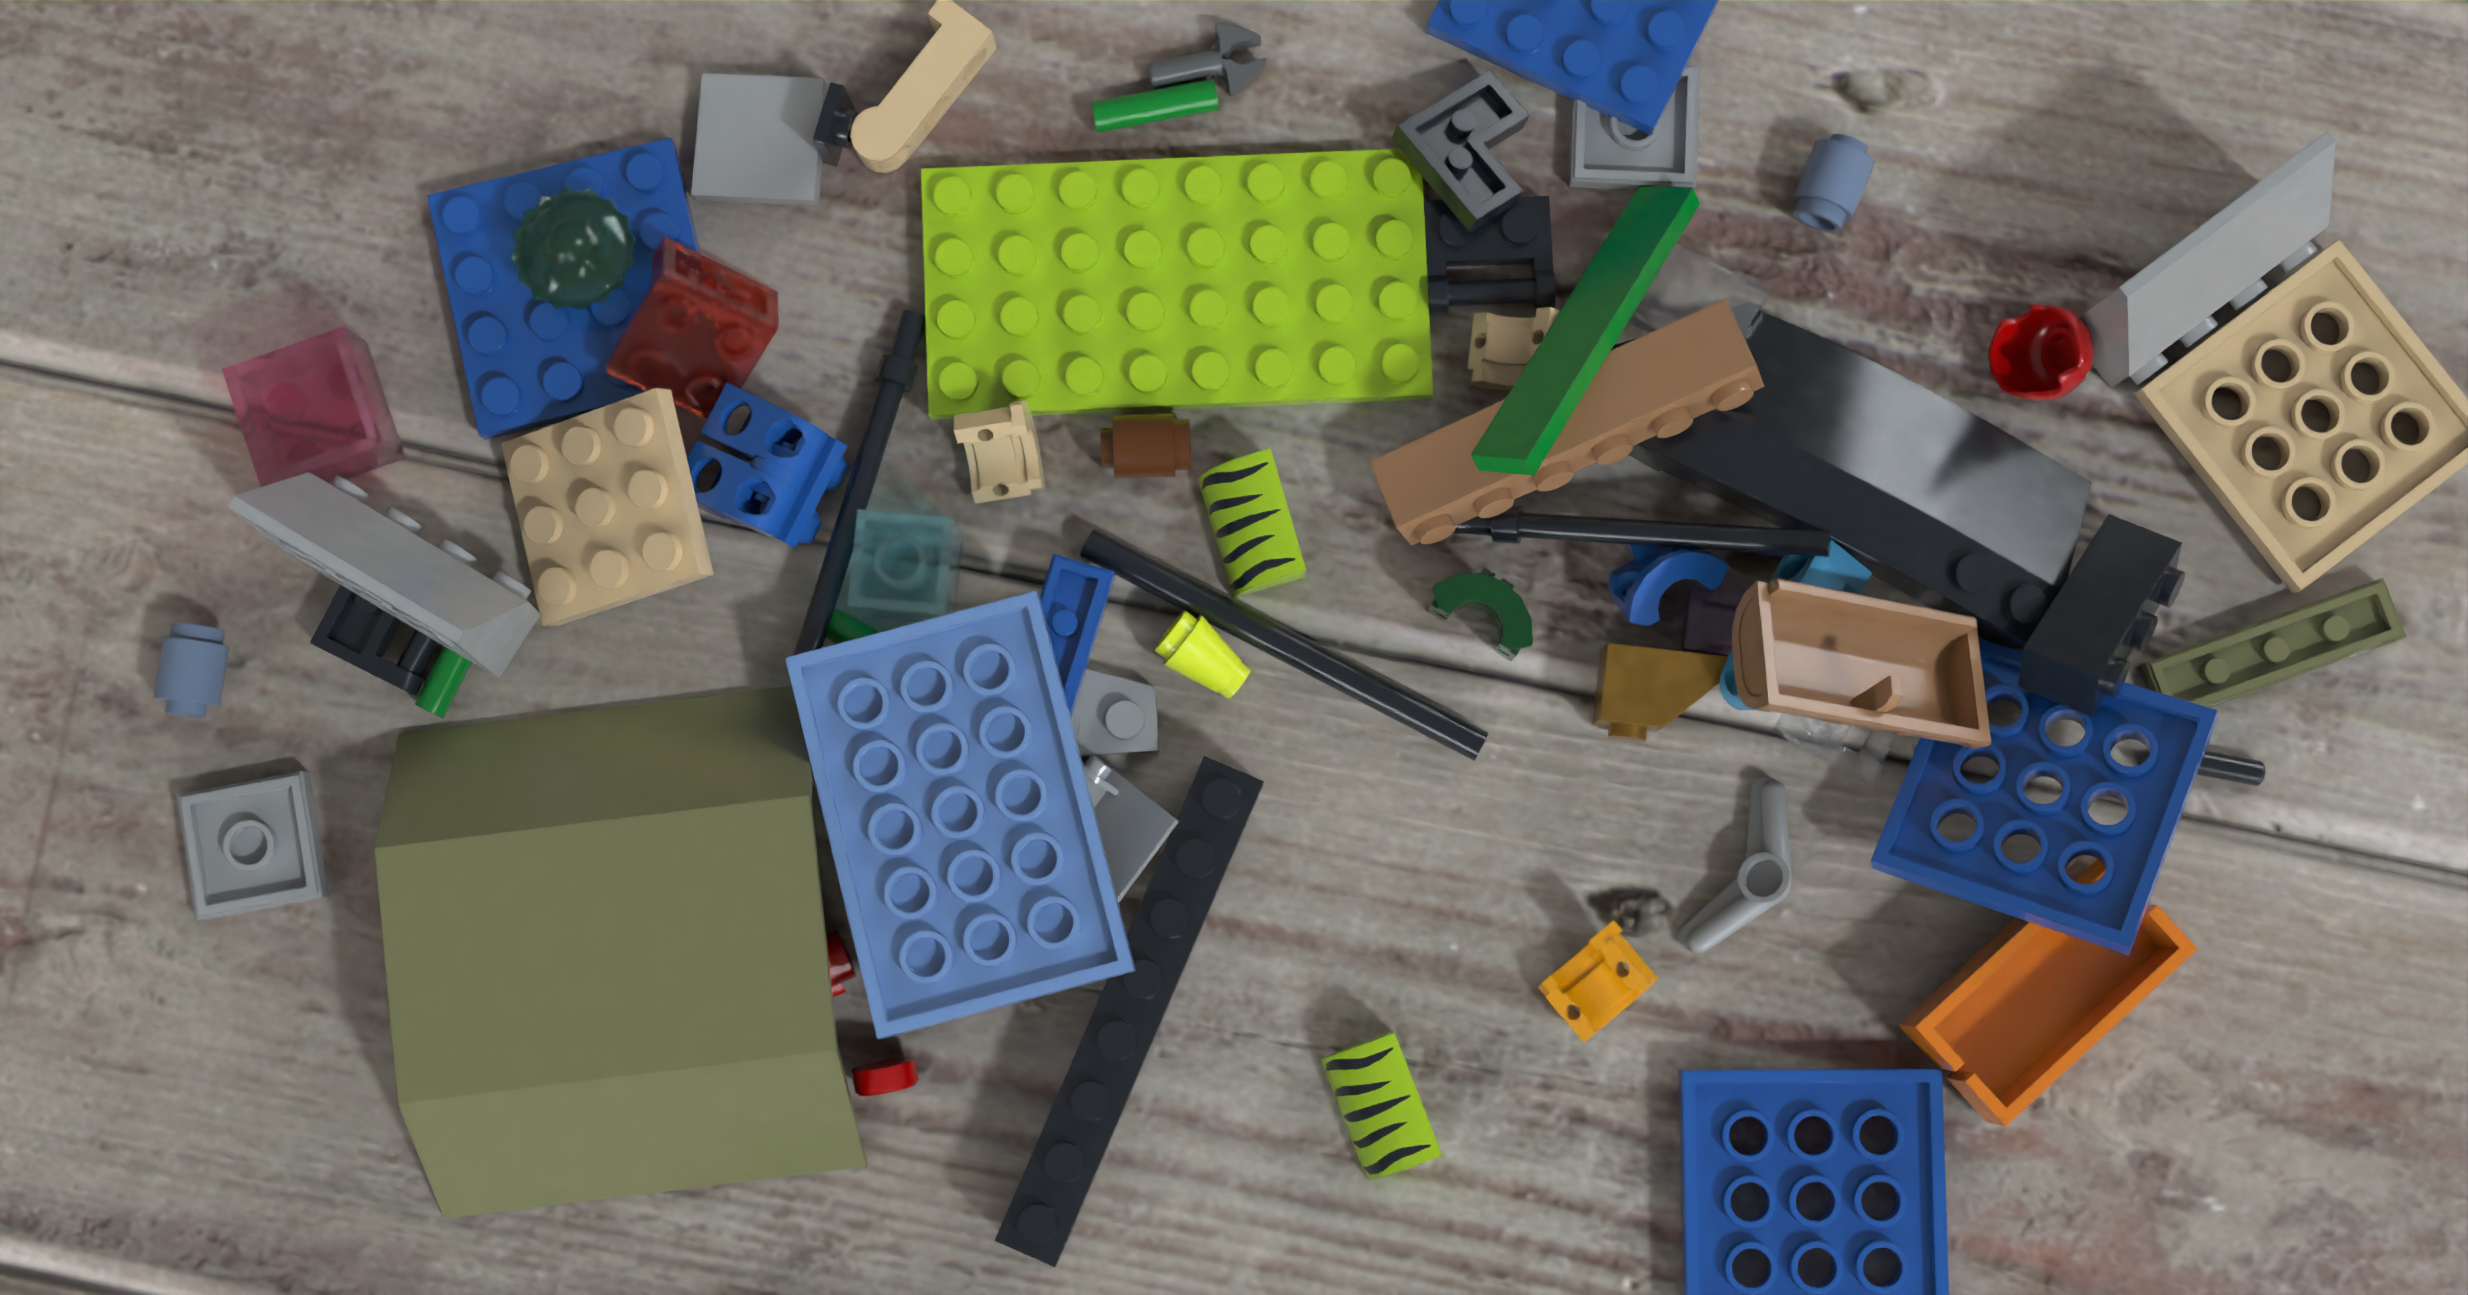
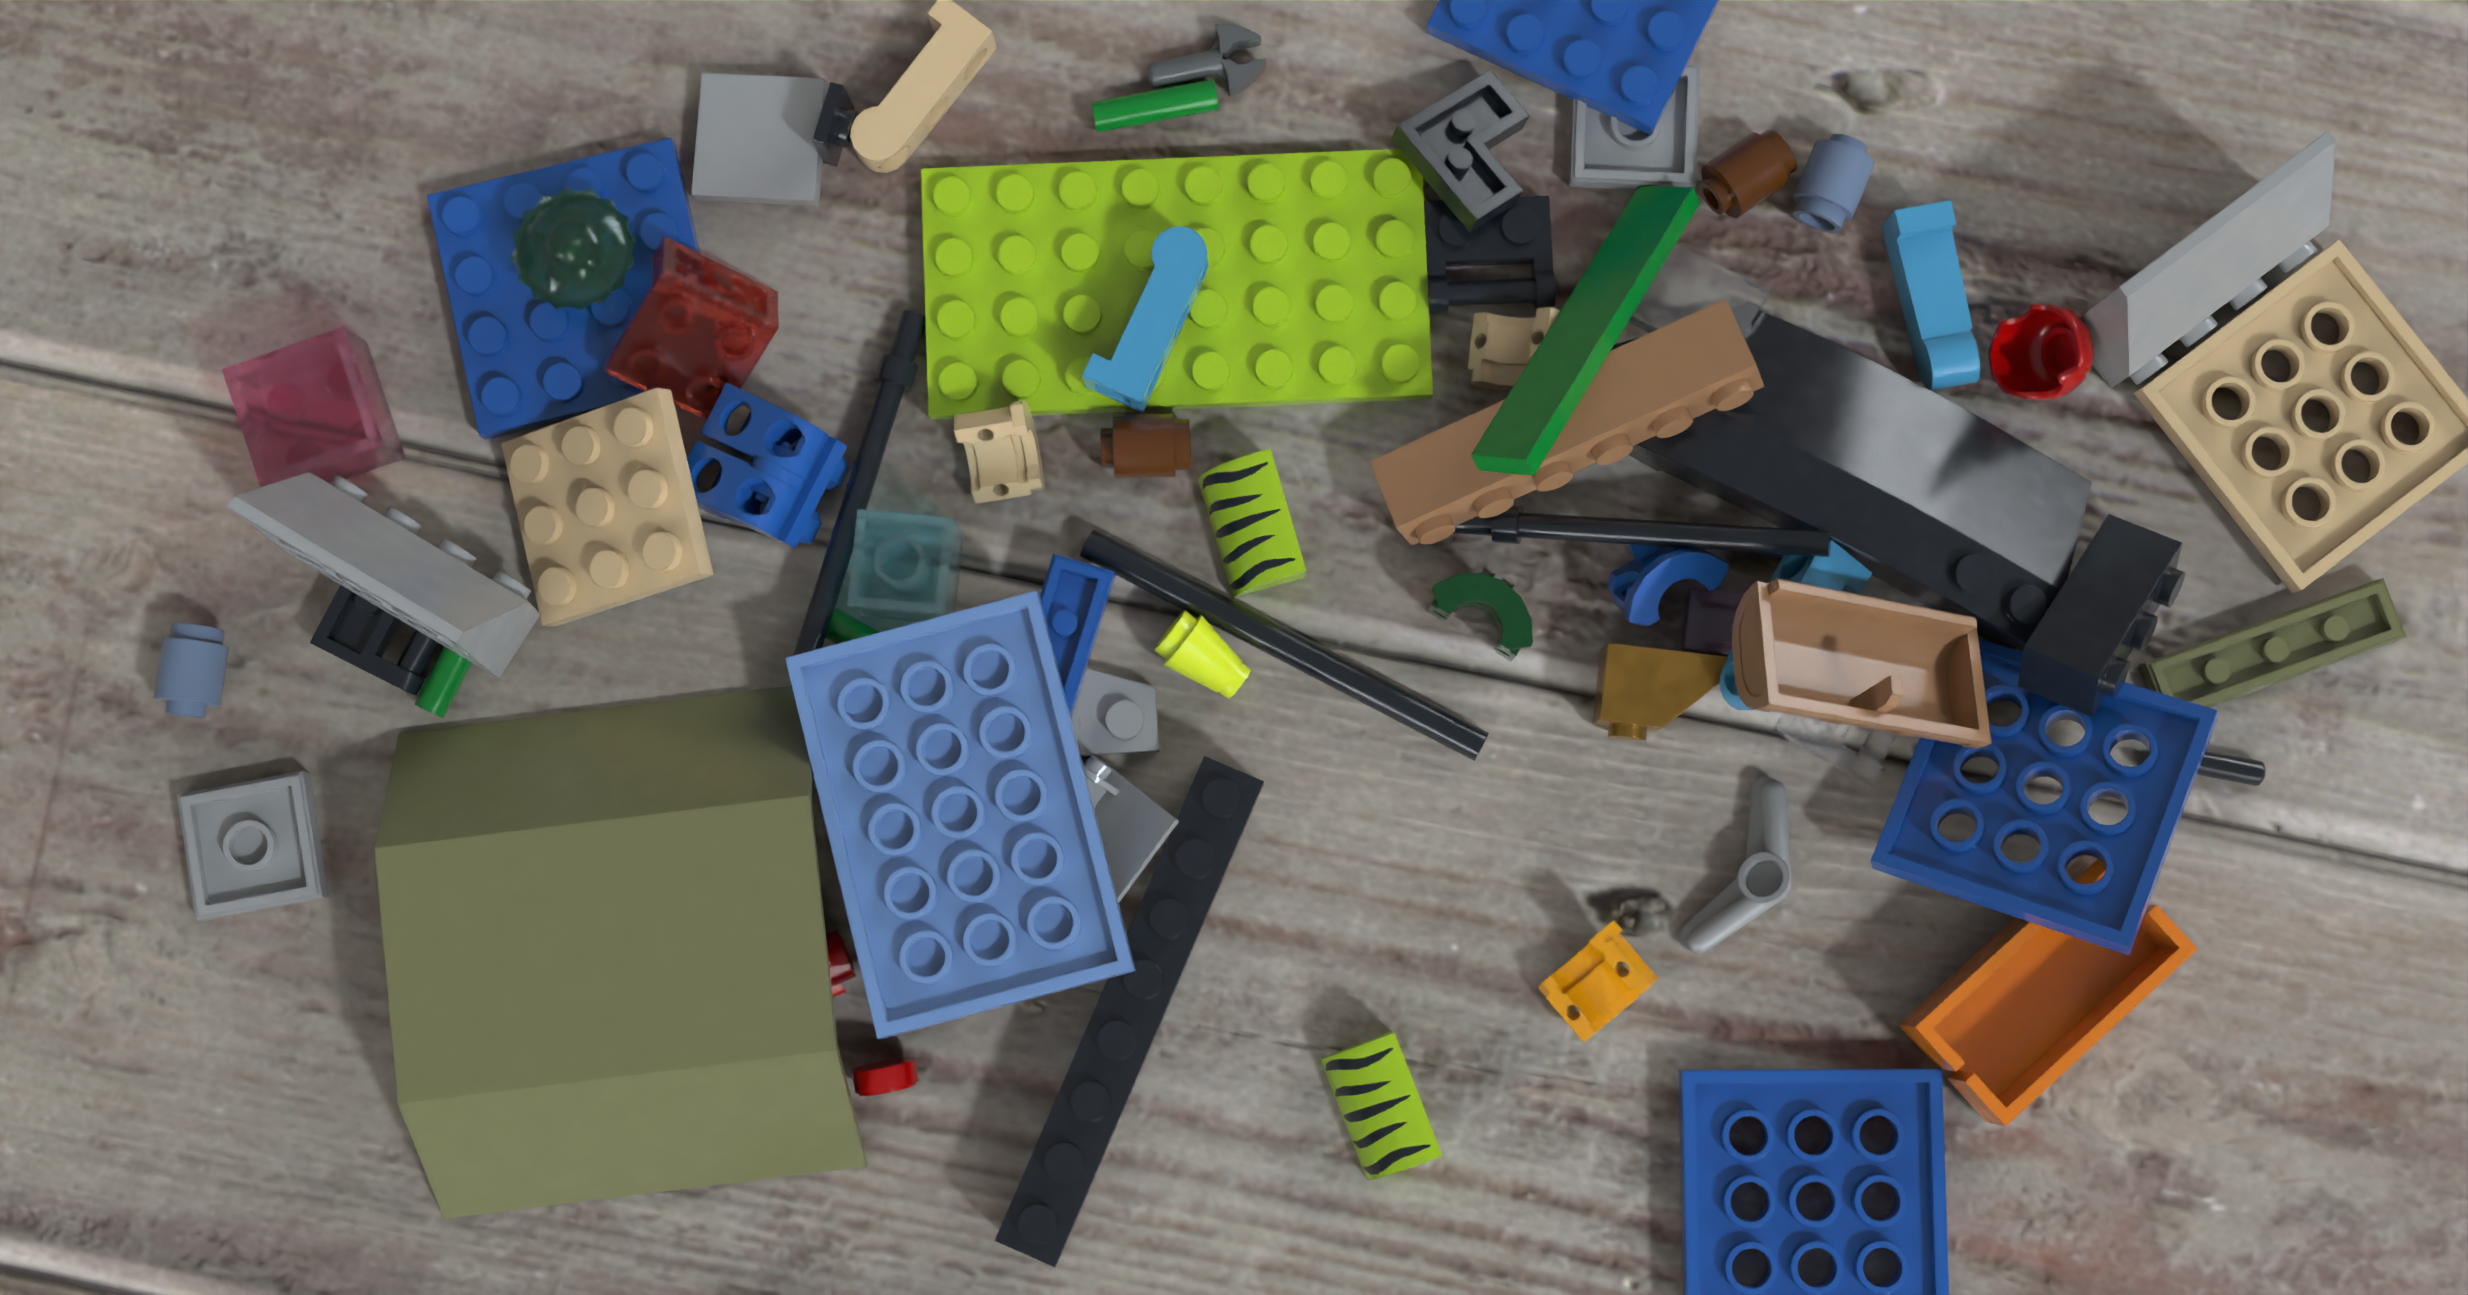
(1149, 337): none -> dark azure leg
(1747, 173): none -> reddish brown brick
(1932, 294): none -> dark azure leg

